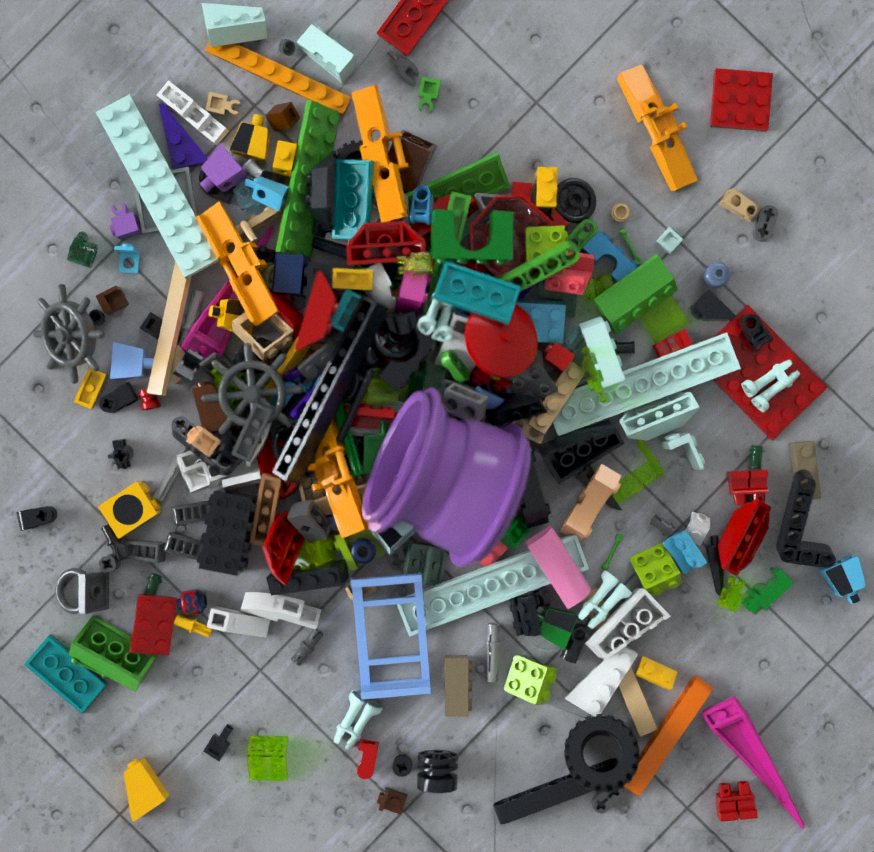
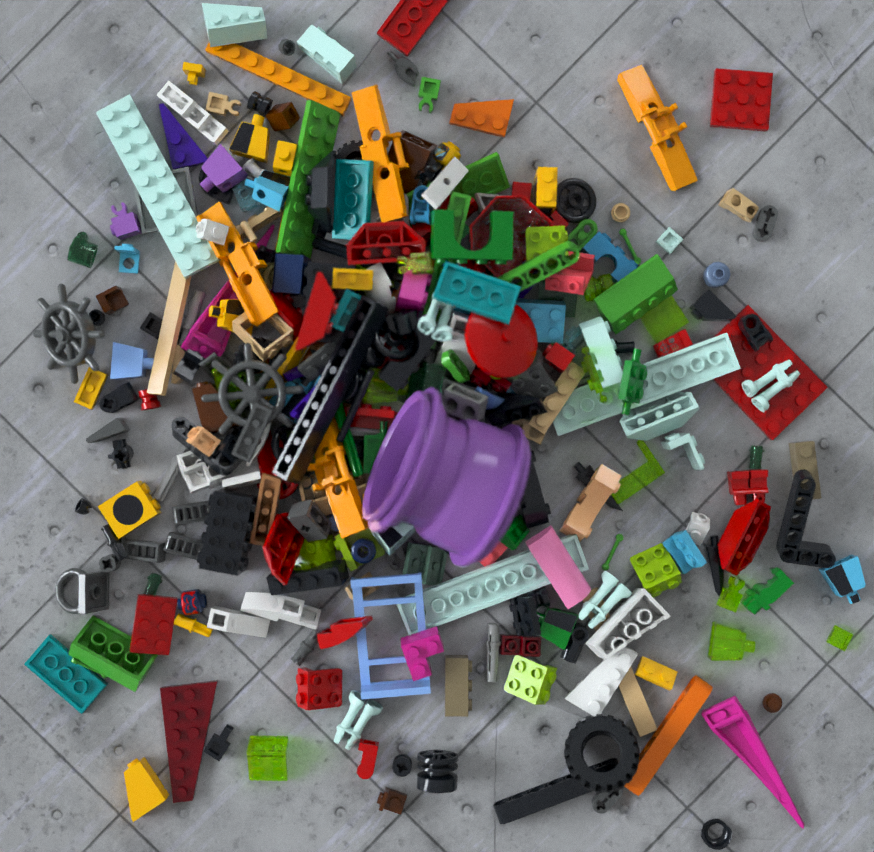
(34, 517): black piece -> none
(82, 506): none -> black hinge
(110, 430): none -> dark grey slope
(186, 726): none -> dark red wing
(193, 72): none -> yellow tile
(212, 231): none -> white bracket
(259, 103): none -> black wheel
(319, 688): none -> red bracket
(342, 631): none -> red slope
(418, 648): none -> dark pink brick
(429, 173): none -> black plate
(445, 153): none -> yellow head
(445, 183): none -> white tile
(484, 116): none -> orange wing
(520, 645): none -> dark red slope
(579, 449): black wedge -> none
(632, 381): none -> green plate
(662, 525): dark grey pin -> none
(721, 842): none -> black piece
(728, 643): none -> clear neon green torso
(735, 803): red hips -> none
(772, 702): none -> reddish brown plate
(839, 638): none -> clear neon green tile

